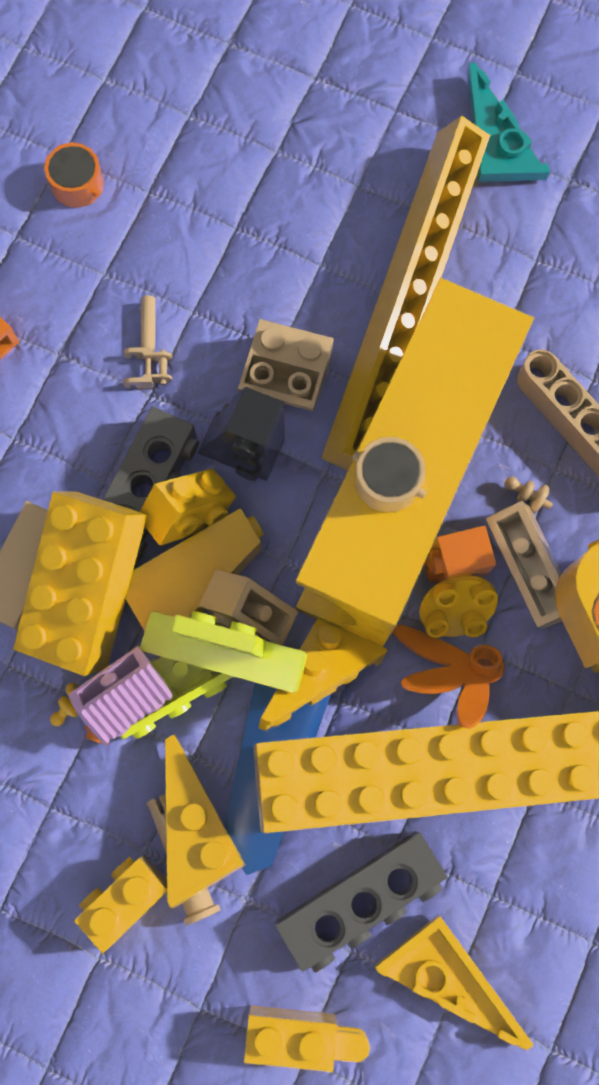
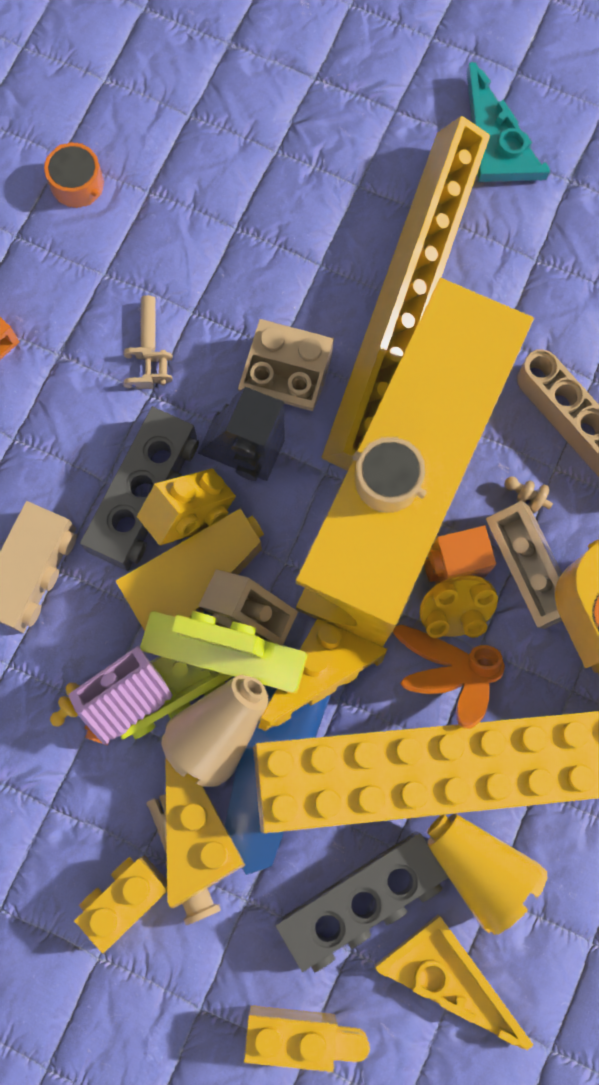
(79, 582): yellow brick -> none
(215, 731): none -> tan cone
(485, 871): none -> yellow cone

